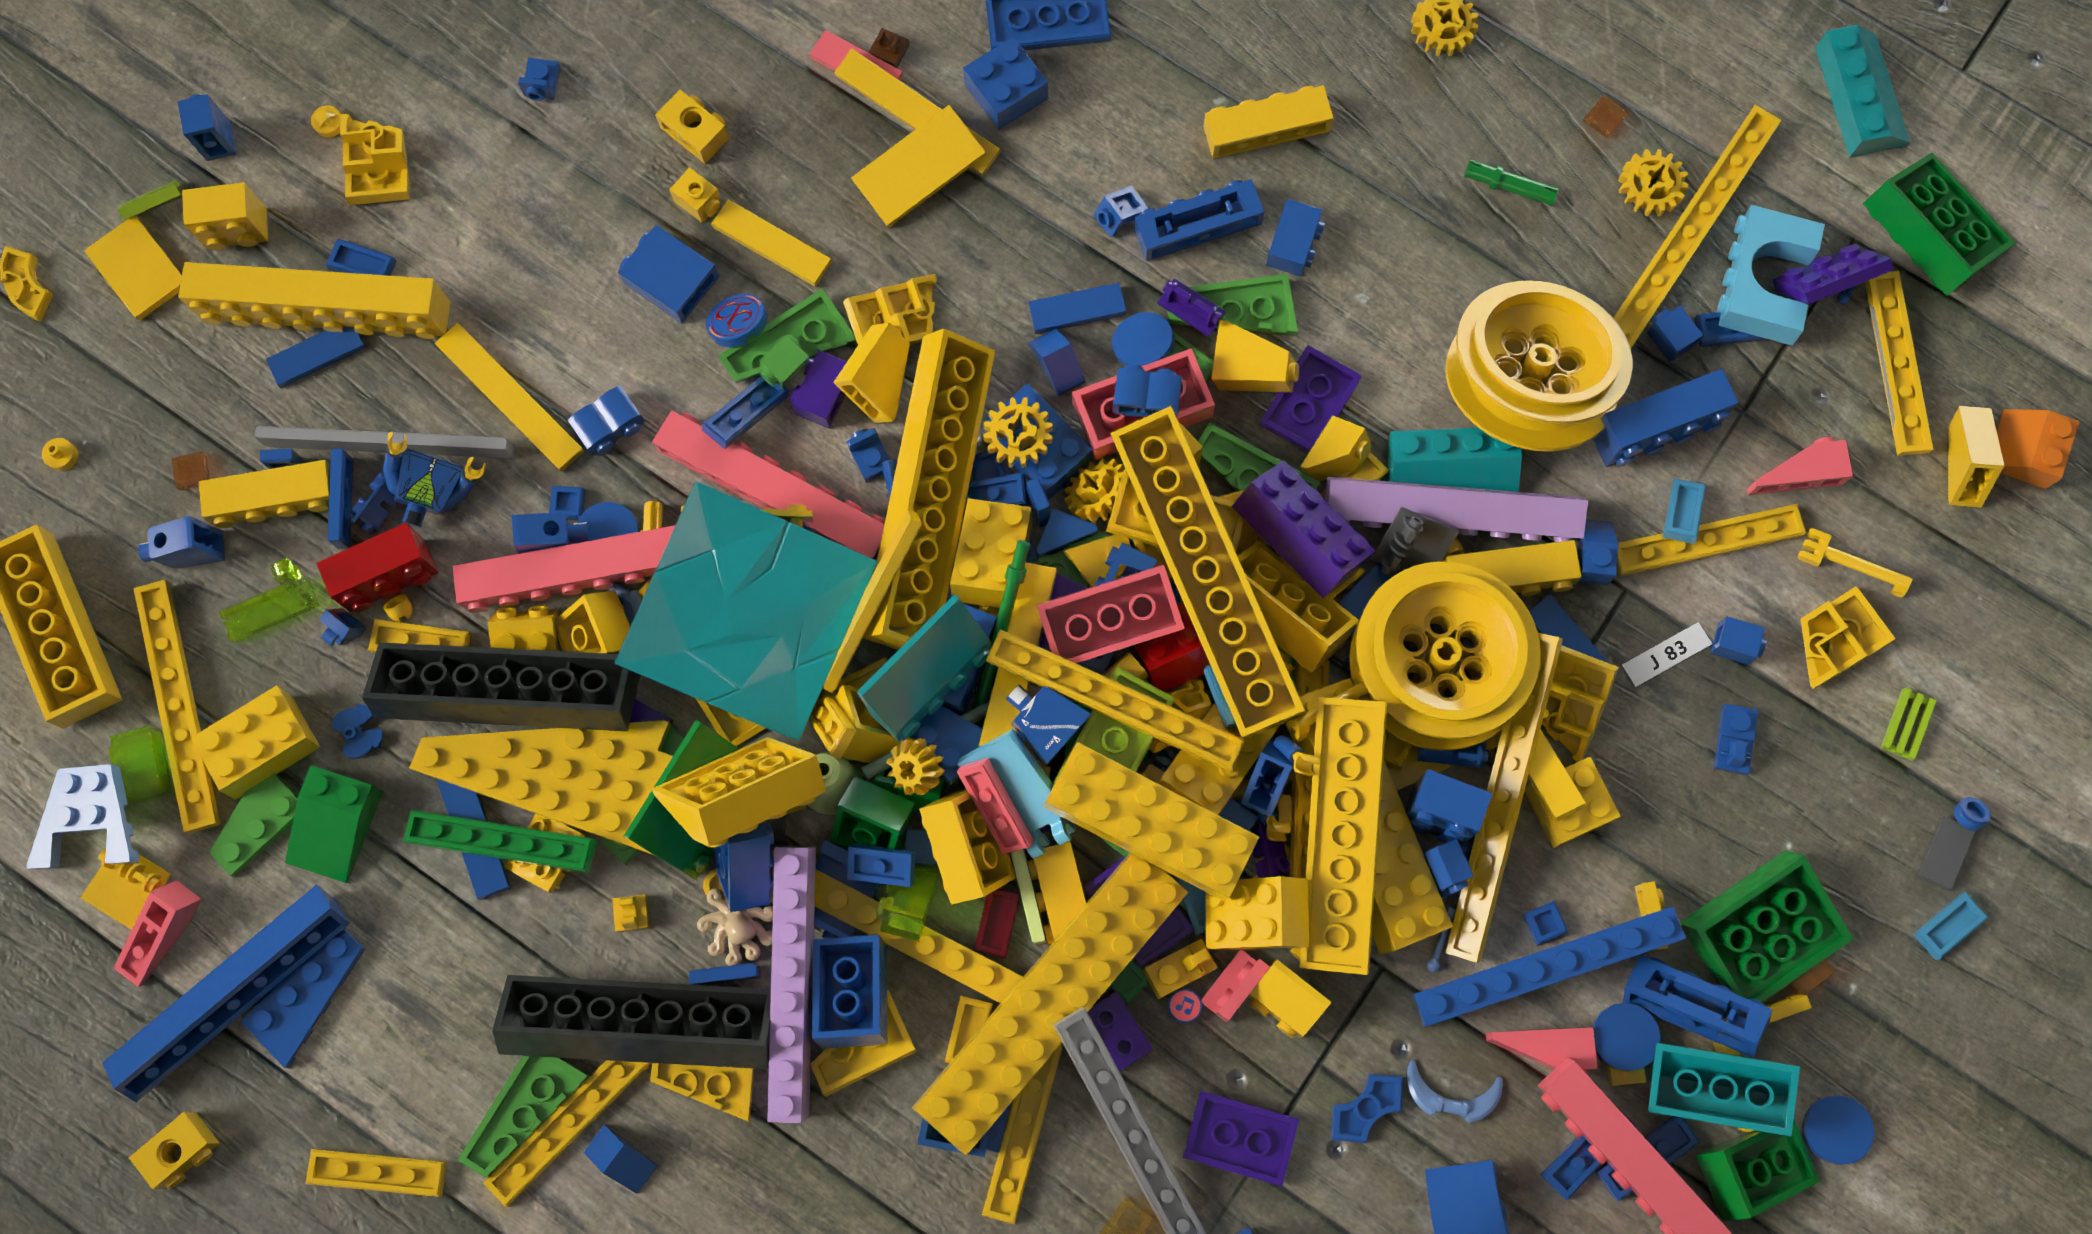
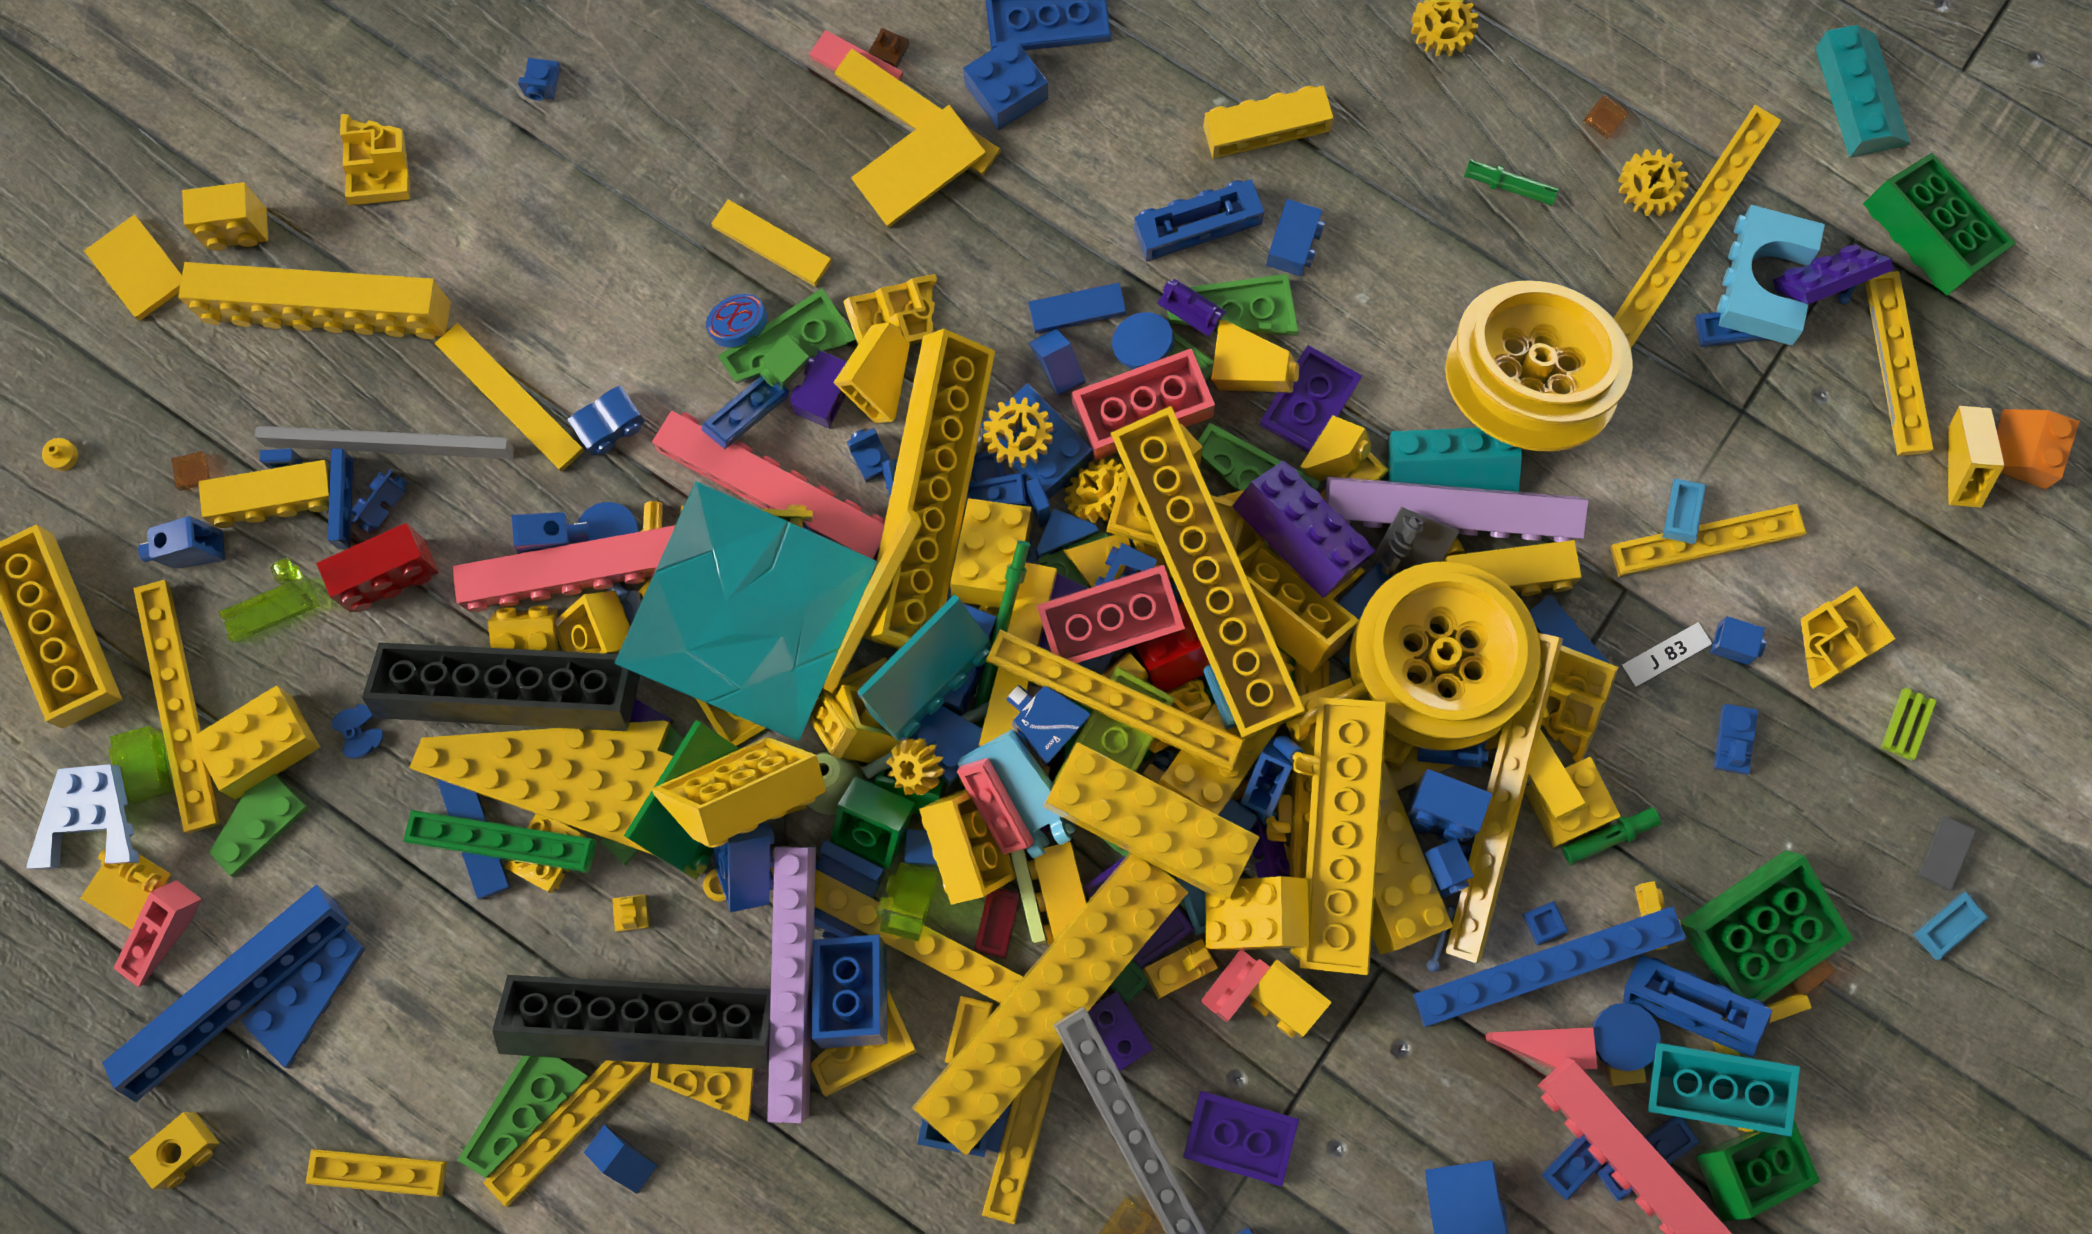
(21, 283): yellow tile -> none
(150, 199): lime tile -> none
(206, 127): blue brick -> none
(313, 355): blue tile -> none
(326, 121): yellow tile -> none
(331, 823): green slope -> none
(340, 626): blue tile -> none
(357, 259): blue tile -> none
(398, 607): yellow hinge -> none
(405, 633): yellow tile -> none
(425, 481): torso -> none
(568, 500): blue tile -> none
(668, 273): blue brick -> none
(696, 195): yellow brick -> none
(701, 140): yellow brick -> none
(724, 974): blue tile -> none
(738, 927): tan animal -> none
(881, 865): blue hinge -> none
(1119, 209): blue bracket -> none
(1145, 392): blue brick -> none
(1185, 1006): coral tile -> none
(1380, 1096): blue tile -> none
(1431, 1102): medium blue piece -> none
(1598, 552): blue slope -> none
(1624, 830): none -> green pin
(1665, 418): blue brick -> none
(1674, 332): blue brick -> none
(1817, 466): coral slope -> none
(1822, 550): yellow hinge -> none
(1838, 1129): blue tile -> none
(1972, 814): blue tile -> none

